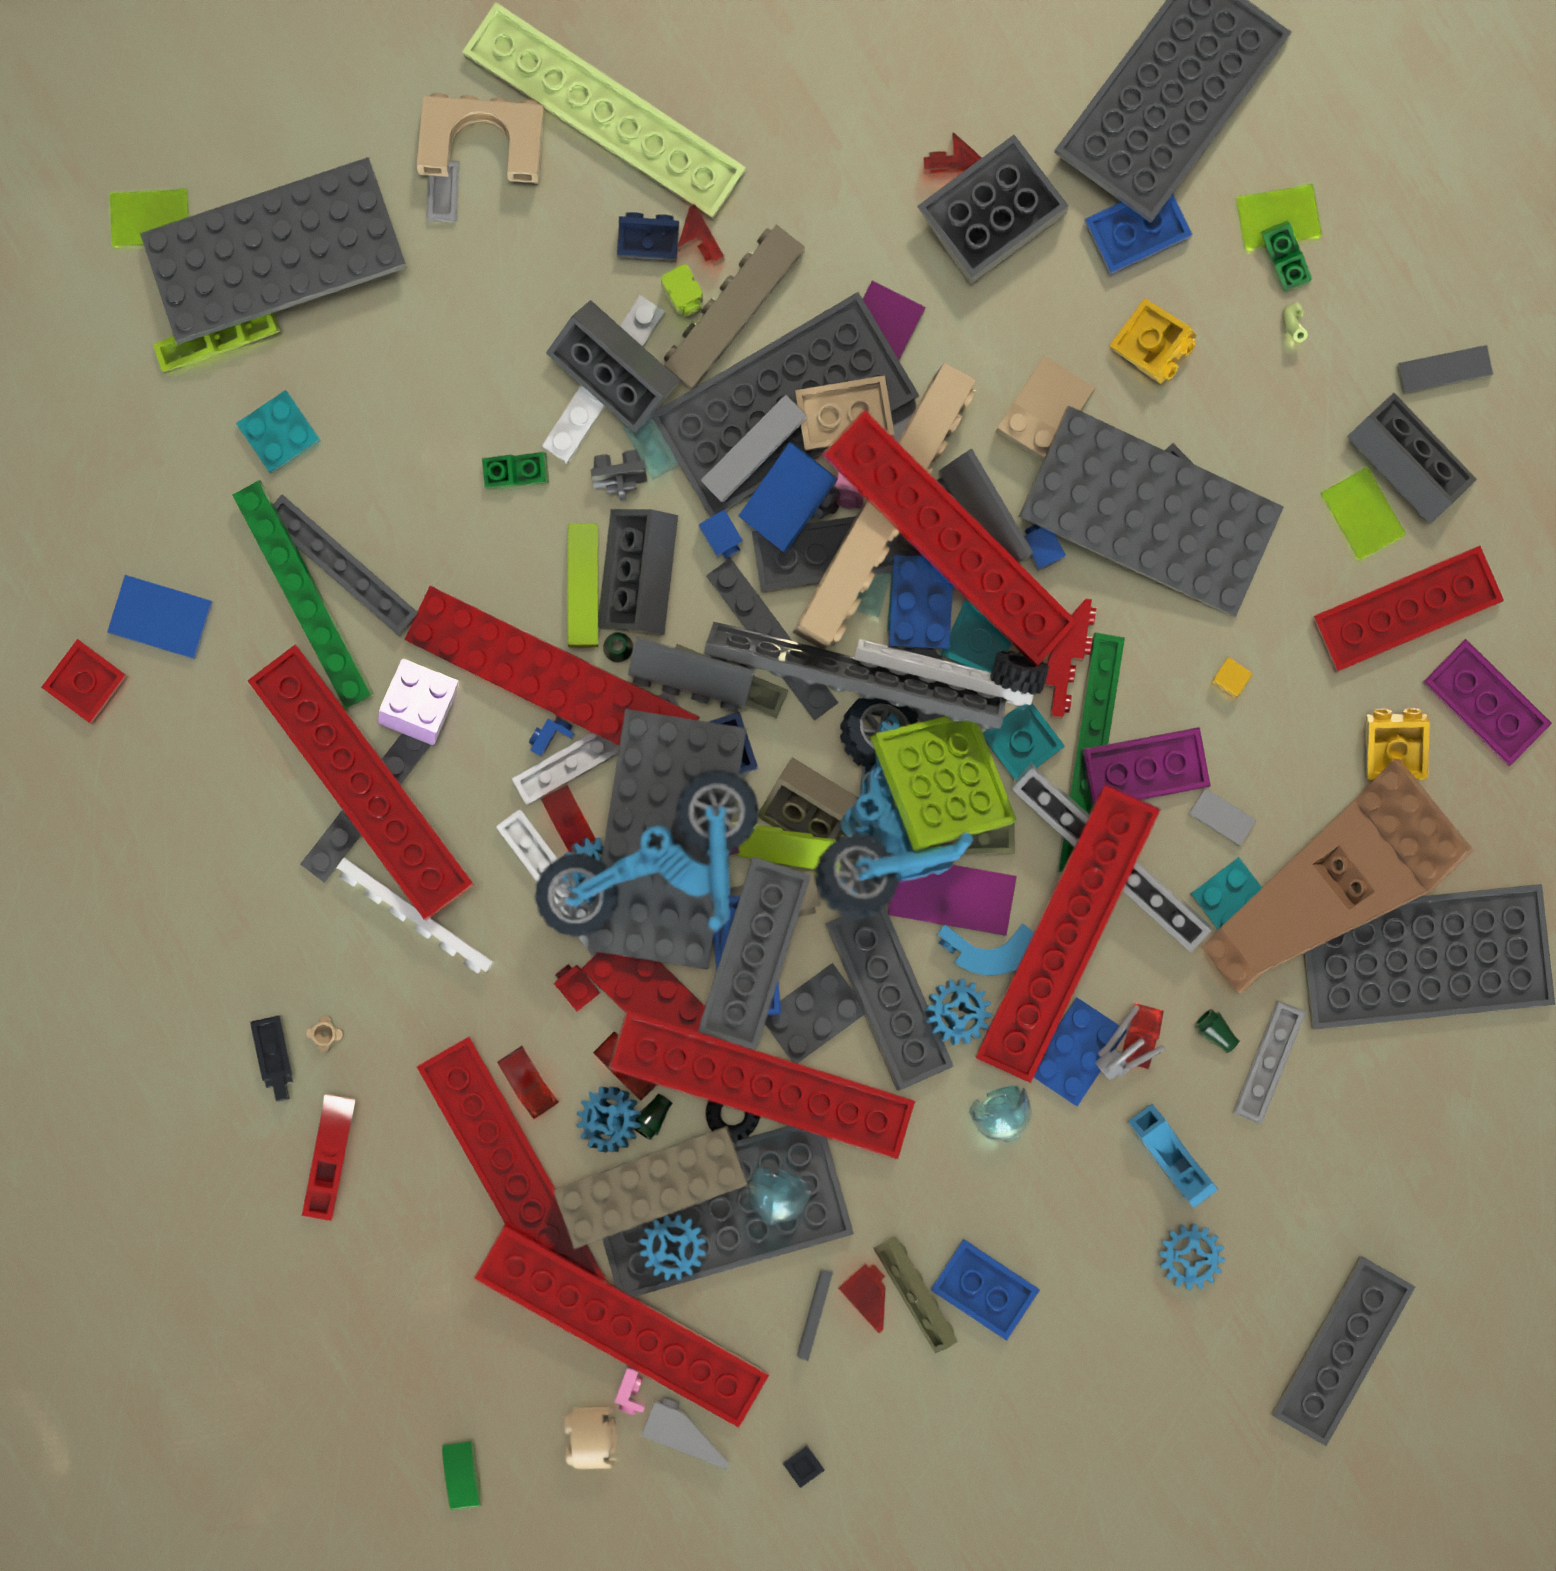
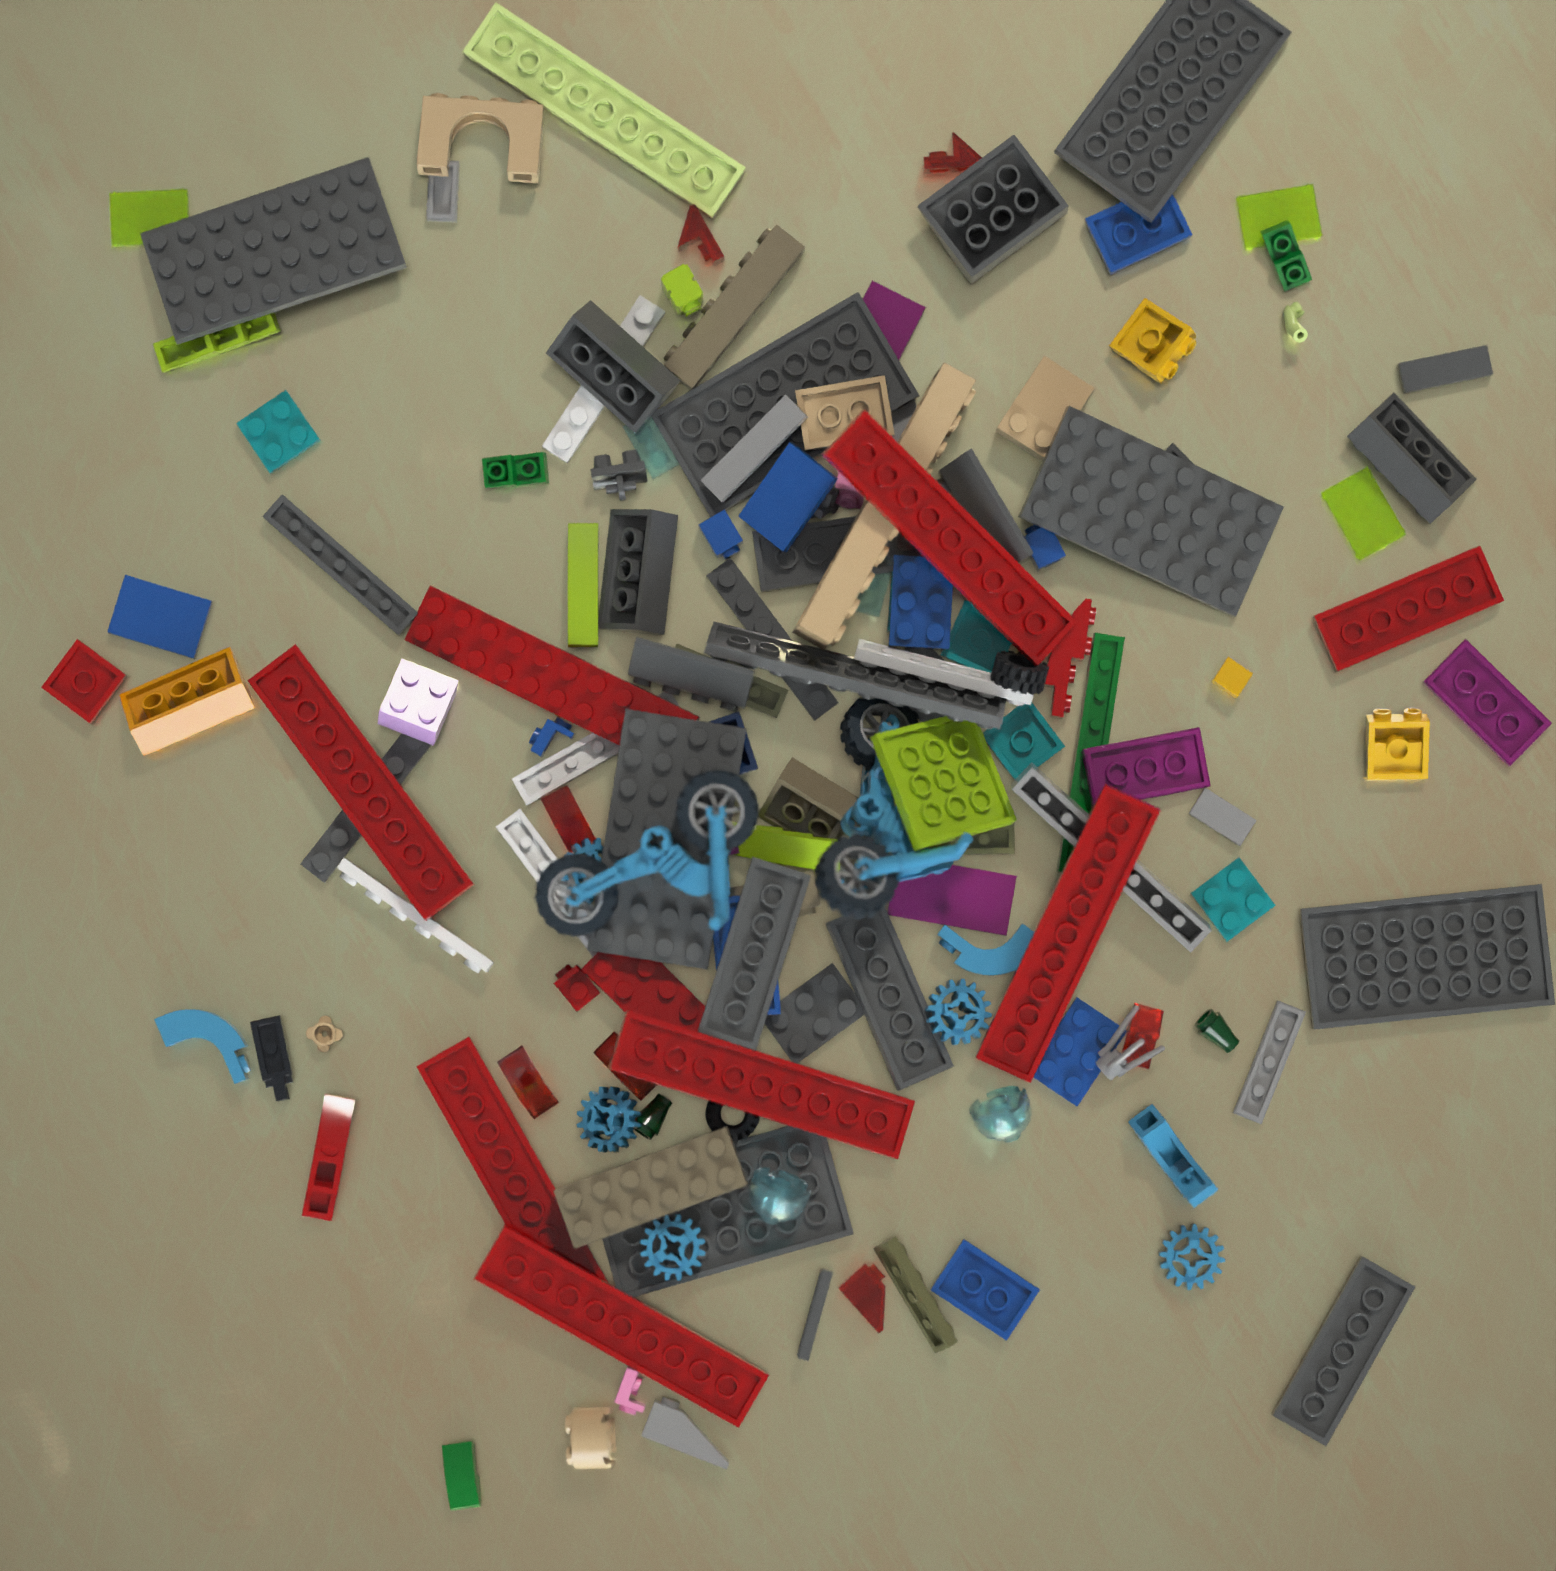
(186, 701): none -> light orange slope
(192, 1023): none -> dark azure arch
(302, 594): green plate -> none
(620, 655): dark green cone -> none
(648, 237): dark blue bracket -> none
(803, 1466): black plate -> none
(1388, 842): medium nougat wing -> none

